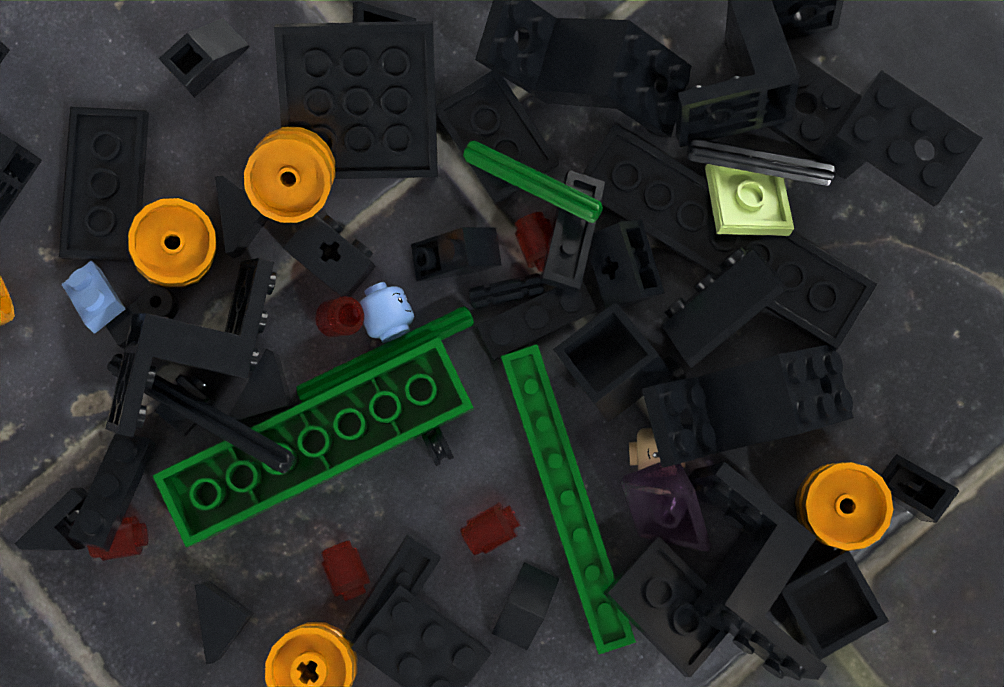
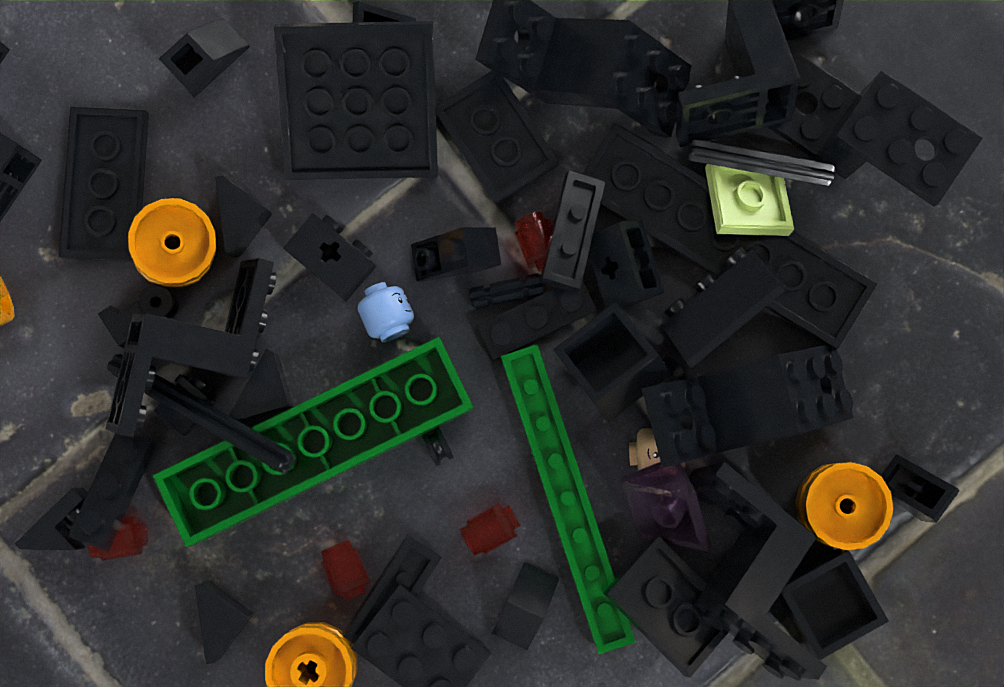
(93, 296): light blue plate -> none
(276, 192): light orange wheel -> none
(339, 317): clear red brick -> none
(441, 327): green axle -> none
(533, 181): green axle -> none

